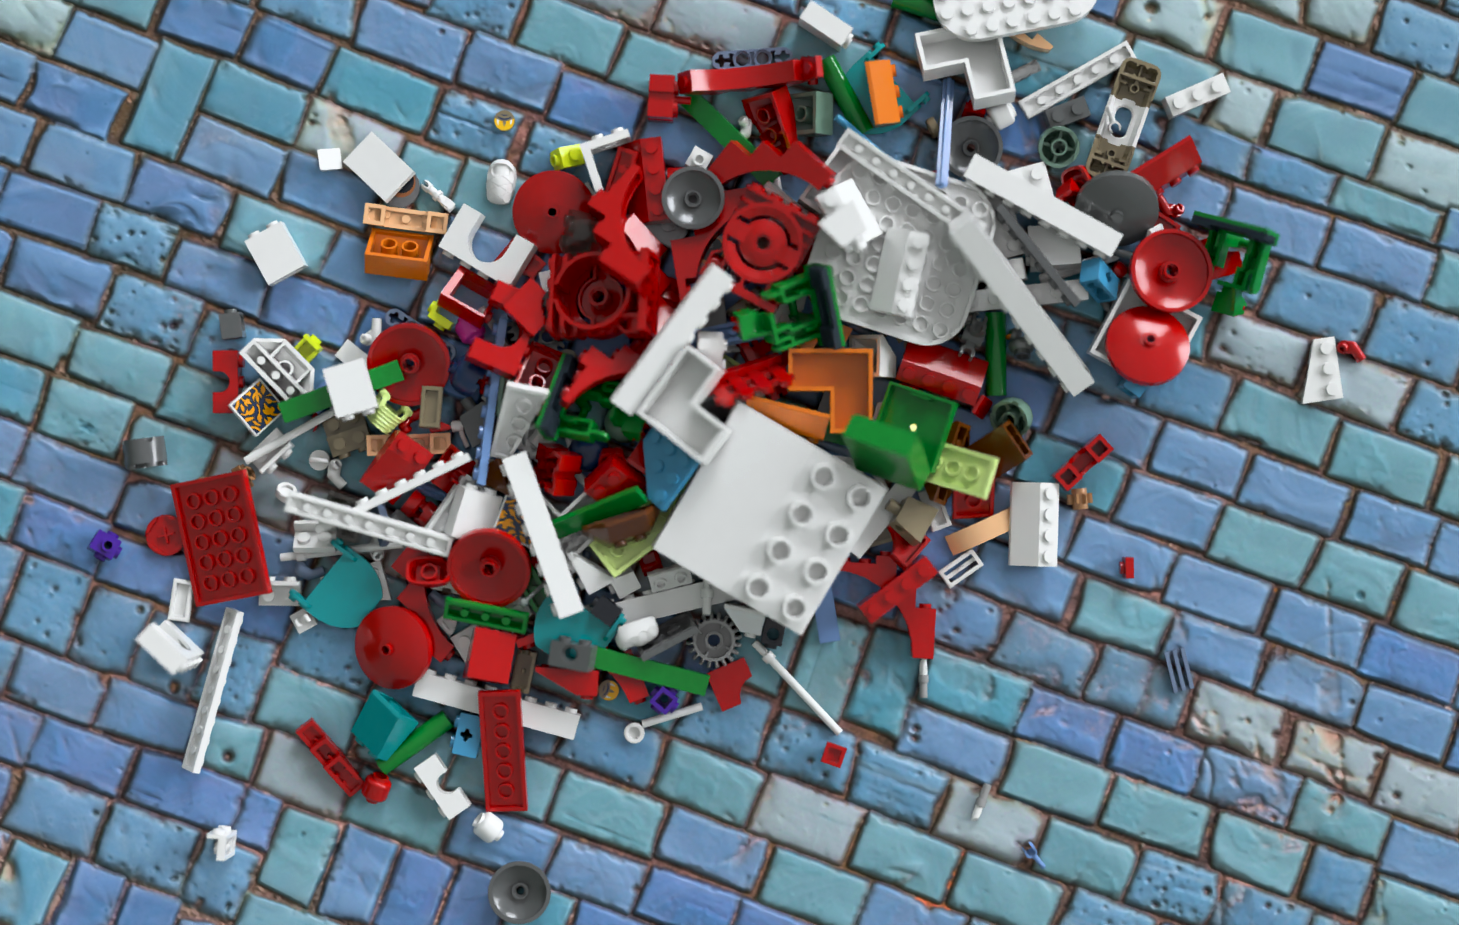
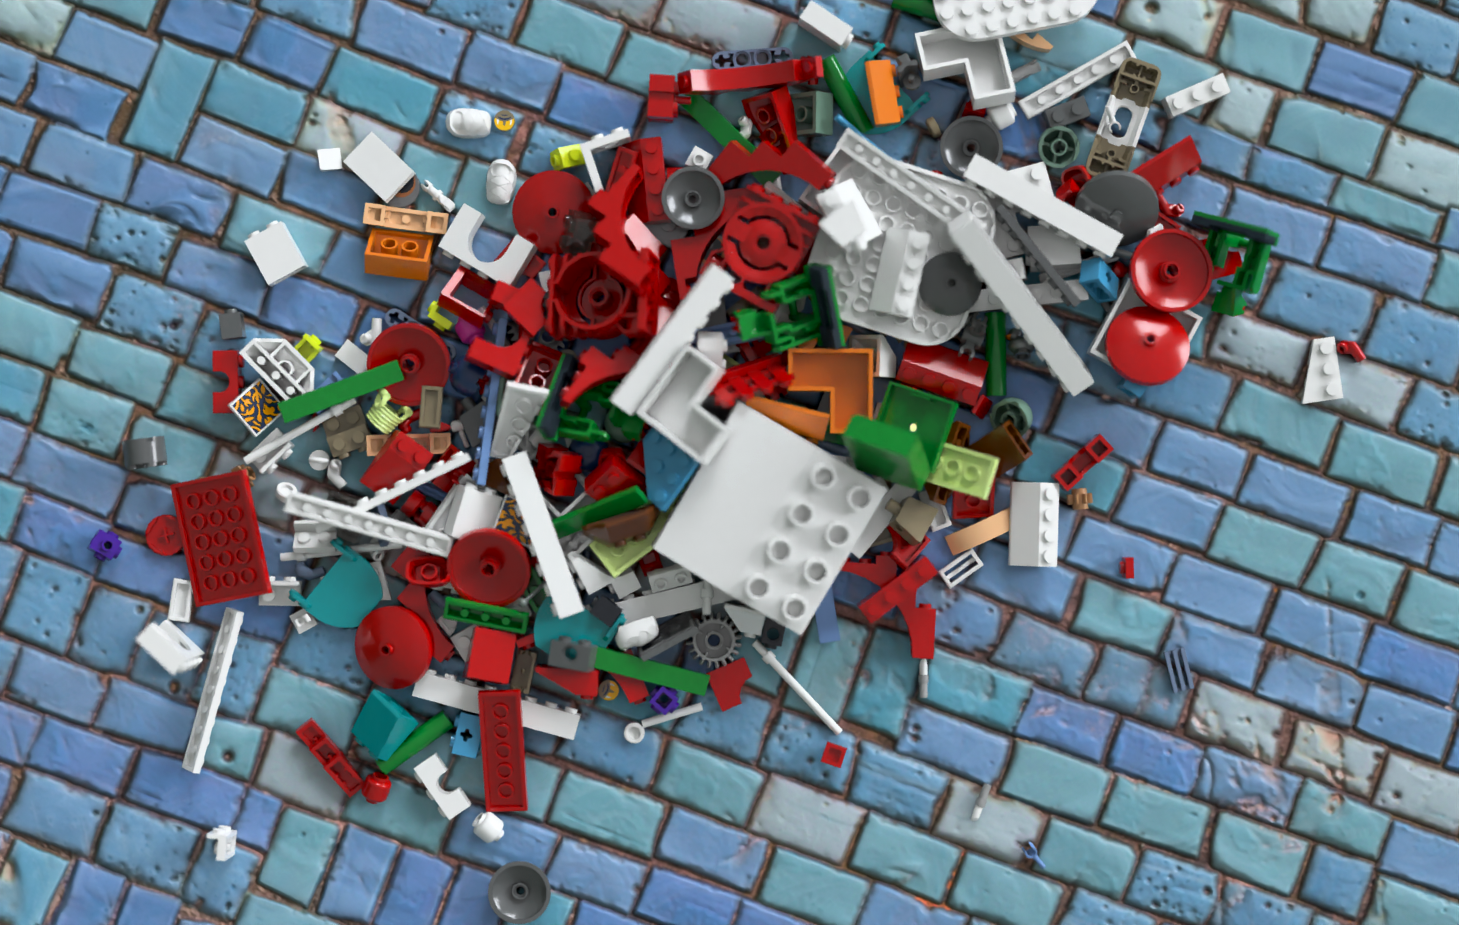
(350, 389): white brick -> none
(468, 123): none -> white piece
(908, 73): none -> dark grey hips
(935, 288): none -> dark grey dish
(945, 129): axle -> none

